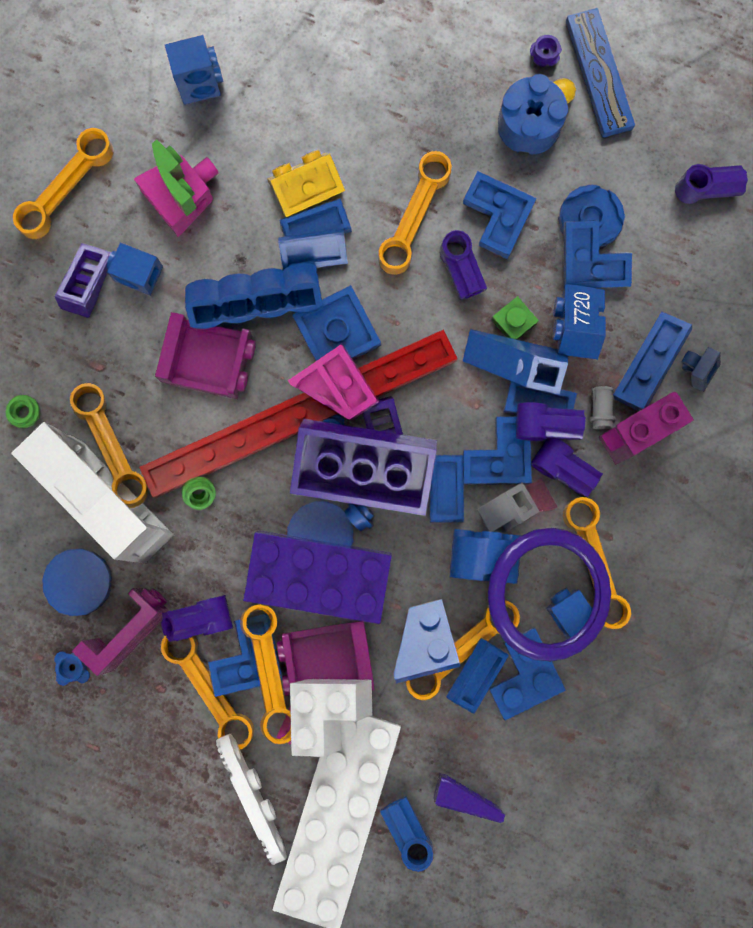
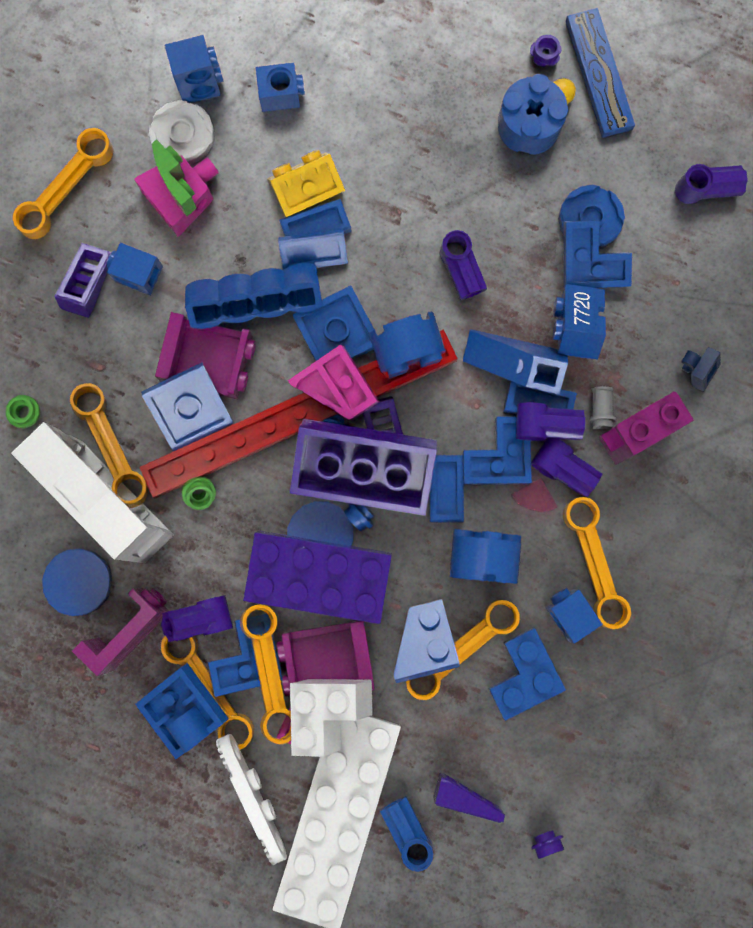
(63, 672): blue plate -> none
(181, 711): none -> blue plate
(184, 128): none -> white tile
(187, 407): none -> plate
(272, 75): none -> blue brick
(407, 343): none -> blue brick
(415, 211): light orange piece -> none
(477, 676): blue tile -> none
(497, 585): dark purple wedge -> none
(507, 210): blue plate -> none
(508, 509): light grey brick -> none
(515, 319): bright green plate -> none
(547, 844): none -> dark purple plate
(652, 361): blue plate -> none

